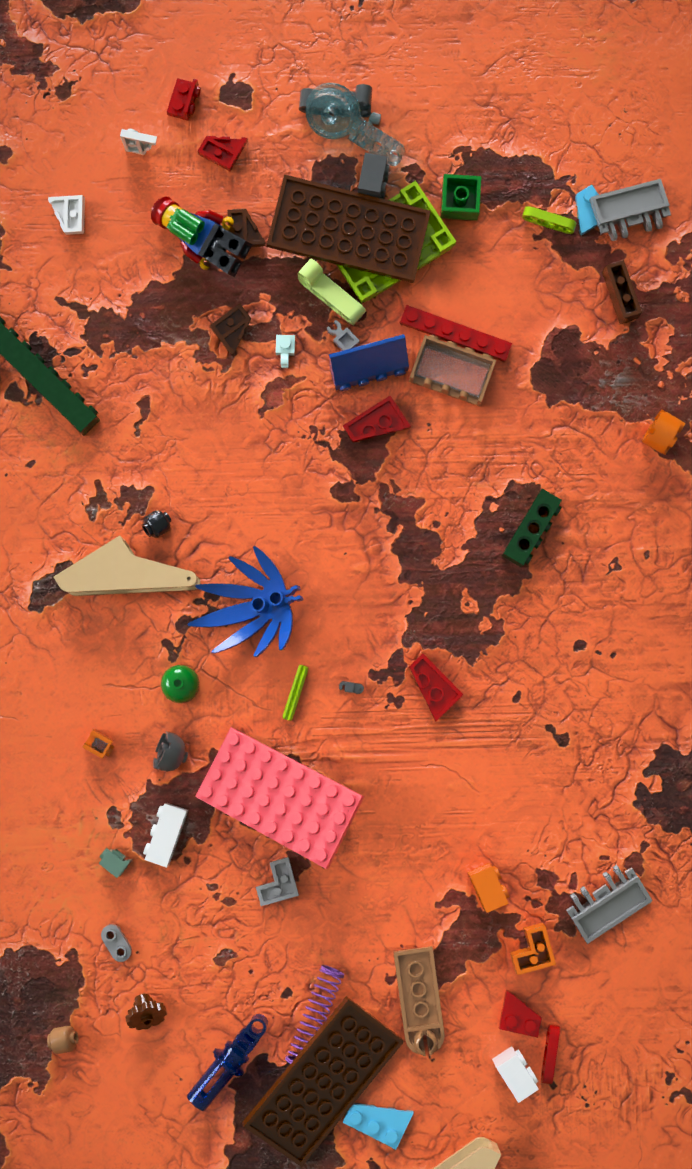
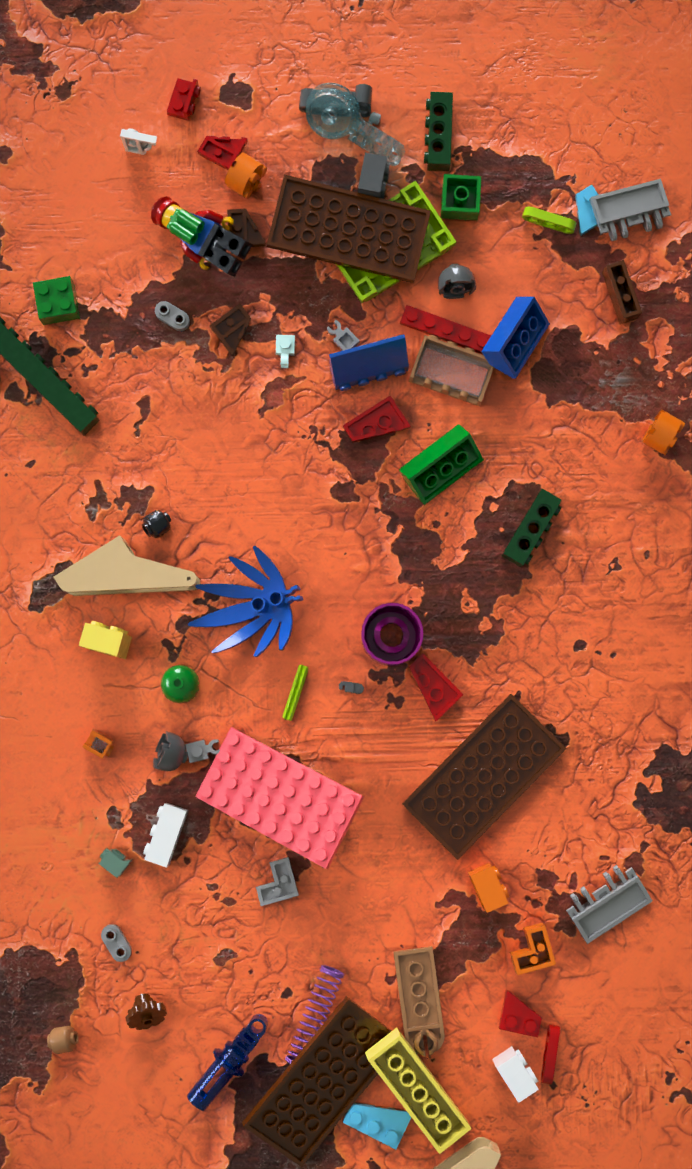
(56, 300): none -> green brick
(69, 212): white wing -> none
(105, 640): none -> light yellow brick
(171, 315): none -> light grey plate
(199, 750): none -> light grey plate
(245, 175): none -> orange brick
(313, 279): yellowish green beam -> none
(392, 614): none -> magenta piece
(418, 1090): none -> light yellow brick
(441, 464): none -> green slope
(442, 103): none -> dark green brick
(456, 281): none -> dark grey cylinder
(484, 776): none -> reddish brown plate
(516, 336): none -> blue slope

